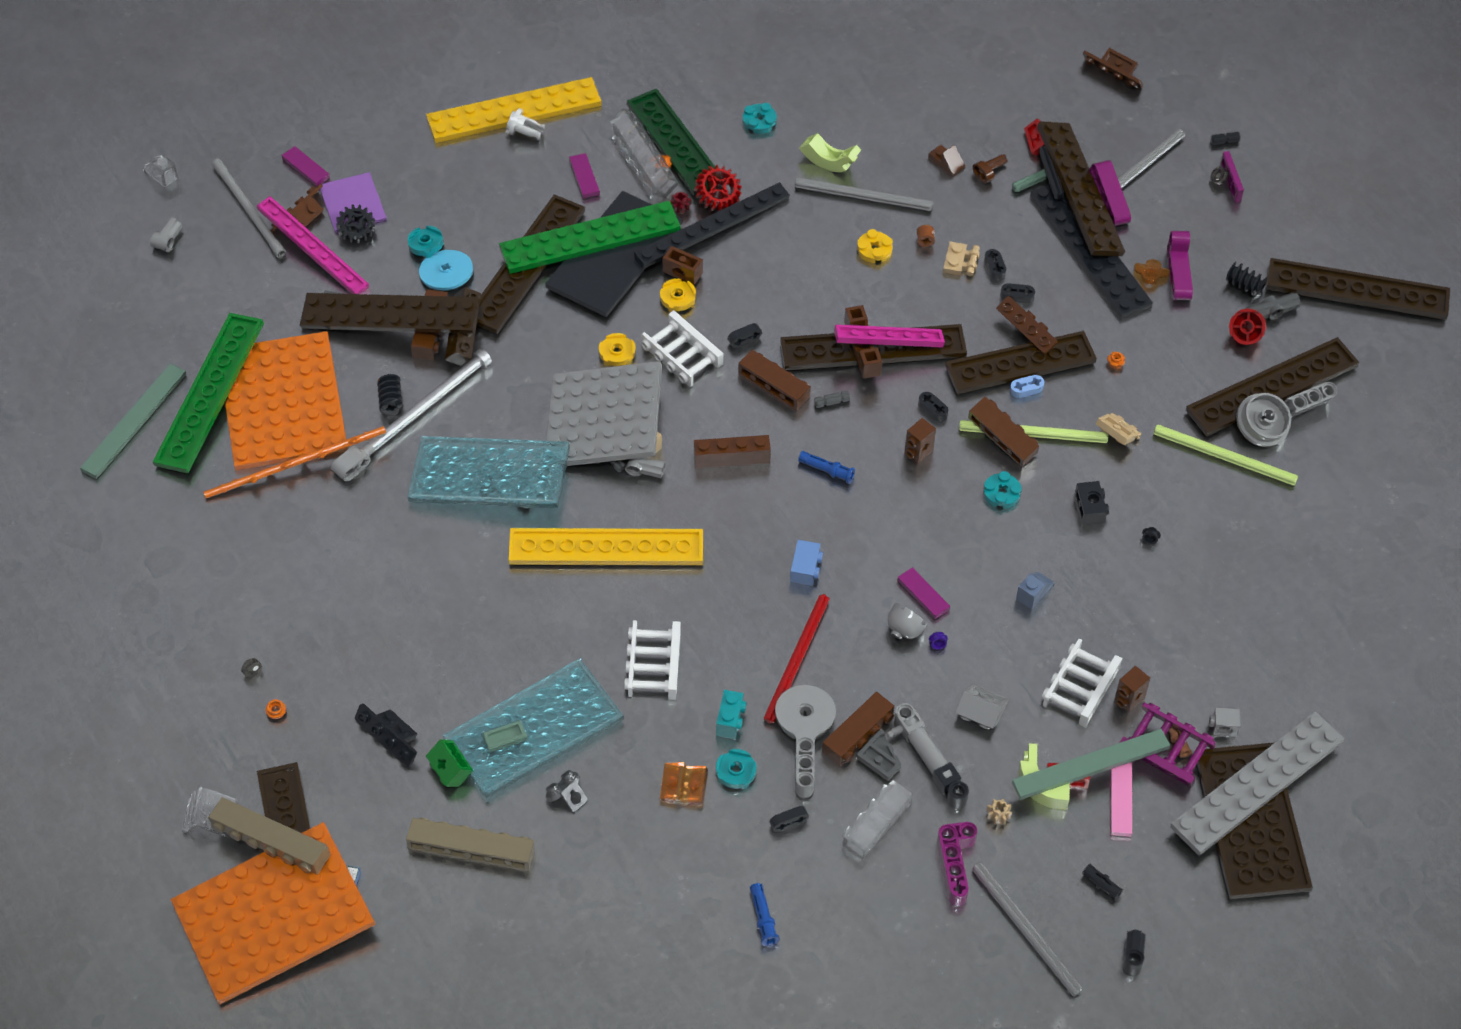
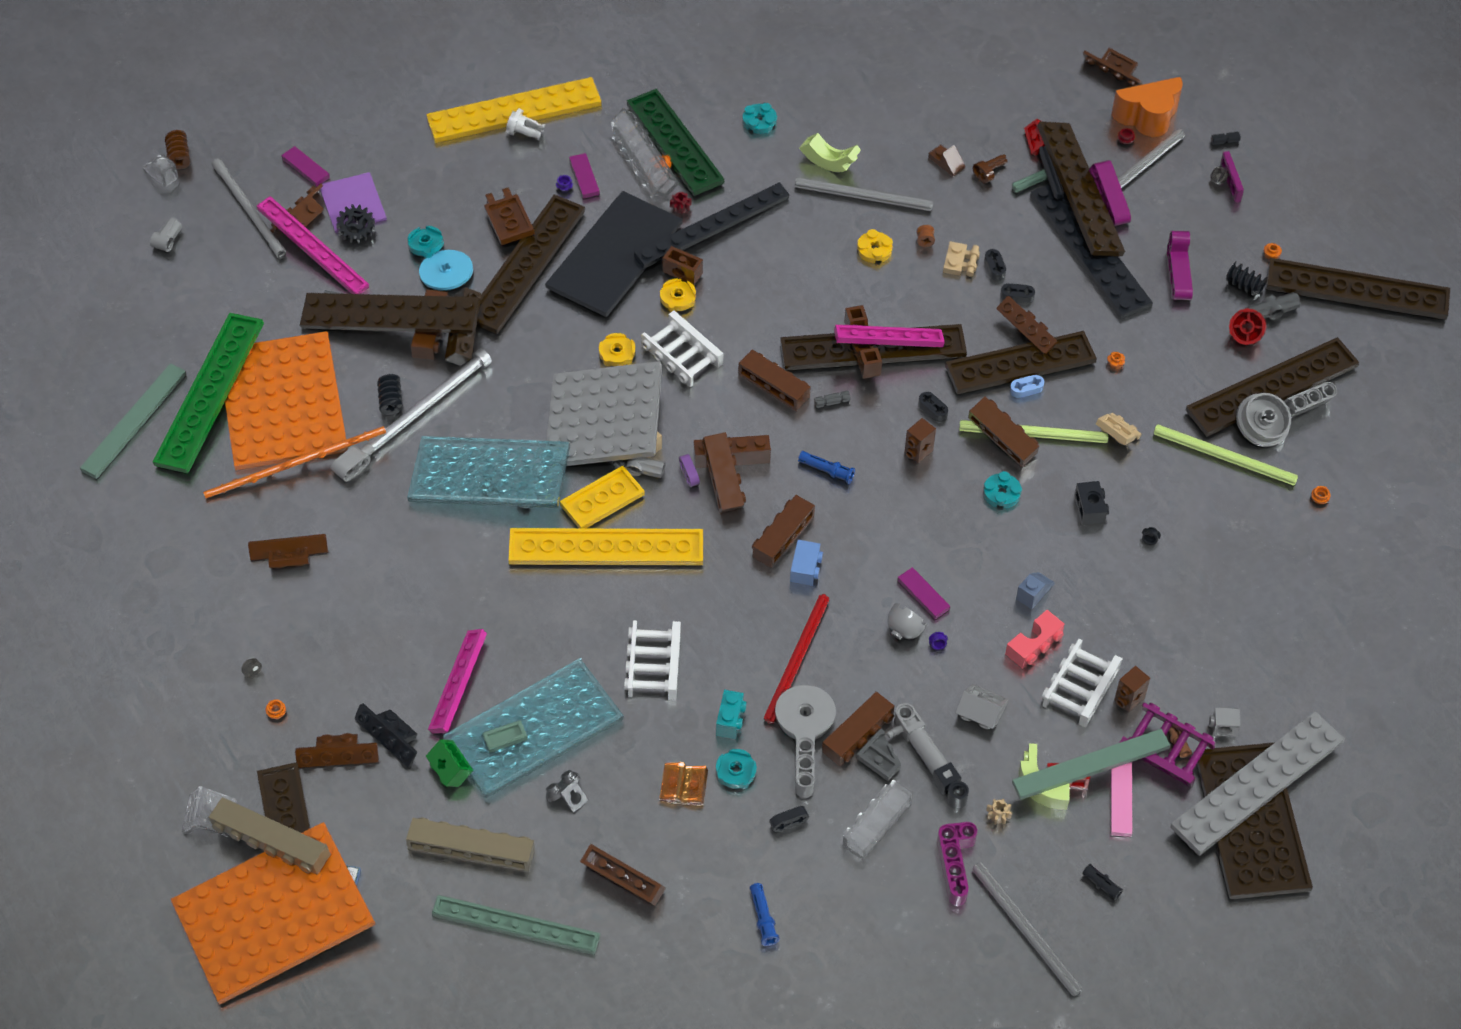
(177, 148): none -> reddish brown piece
(288, 551): none -> reddish brown bracket
(337, 751): none -> reddish brown bracket
(457, 681): none -> dark pink plate
(508, 217): none -> reddish brown tile
(516, 924): none -> sand green tile
(564, 183): none -> dark purple plate
(589, 237): green plate -> none
(602, 498): none -> yellow plate
(622, 874): none -> reddish brown brick
(689, 470): none -> medium lavender beam
(723, 472): none -> reddish brown brick
(725, 178): red gear -> none
(744, 335): black beam -> none
(783, 531): none -> reddish brown brick
(1025, 650): none -> coral arch
(1126, 136): none -> dark red plate
(1134, 952): black piece -> none
(1148, 106): none -> orange brick
(1151, 271): clear orange plate -> none
(1272, 251): none -> orange plate
(1322, 491): none -> orange plate

